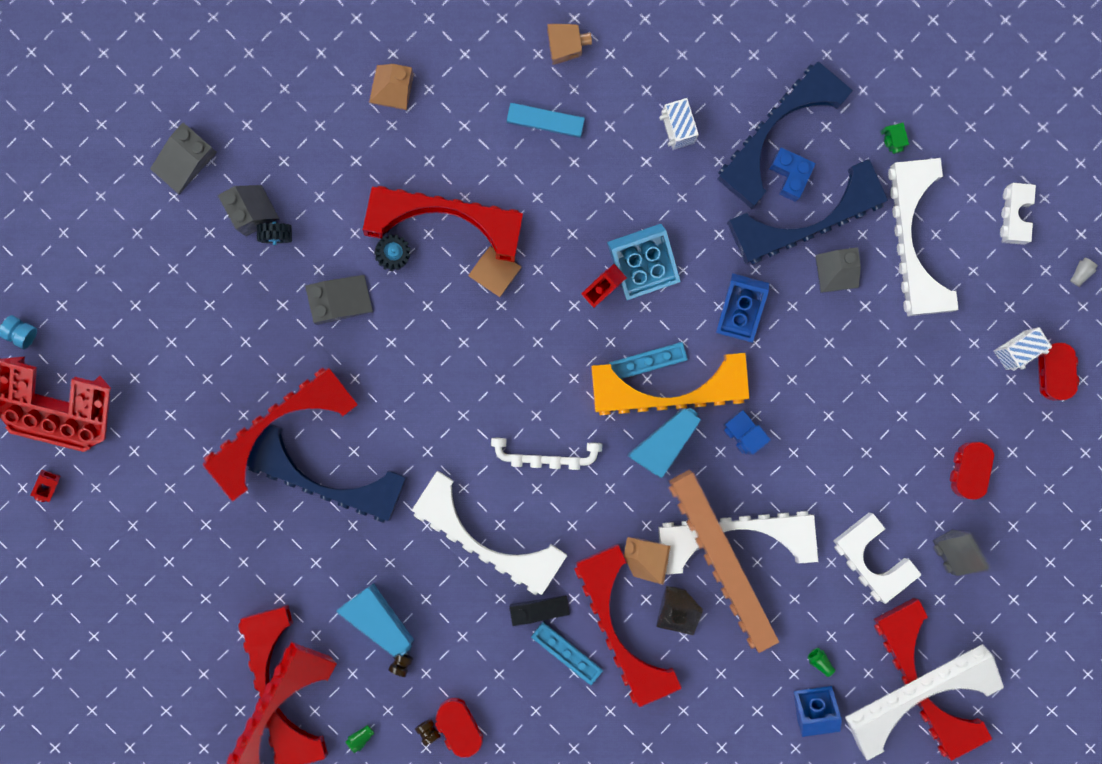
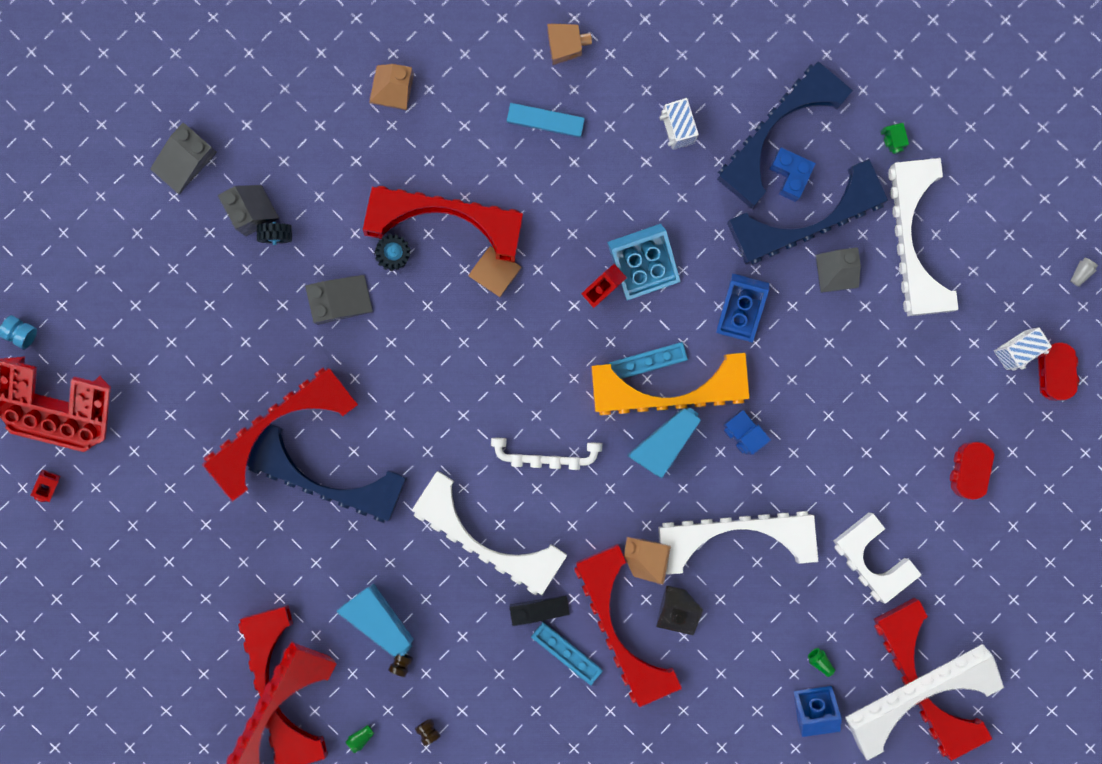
(458, 728): red brick -> none
(721, 556): nougat brick -> none
(960, 553): dark grey slope -> none
(1013, 228): white arch -> none

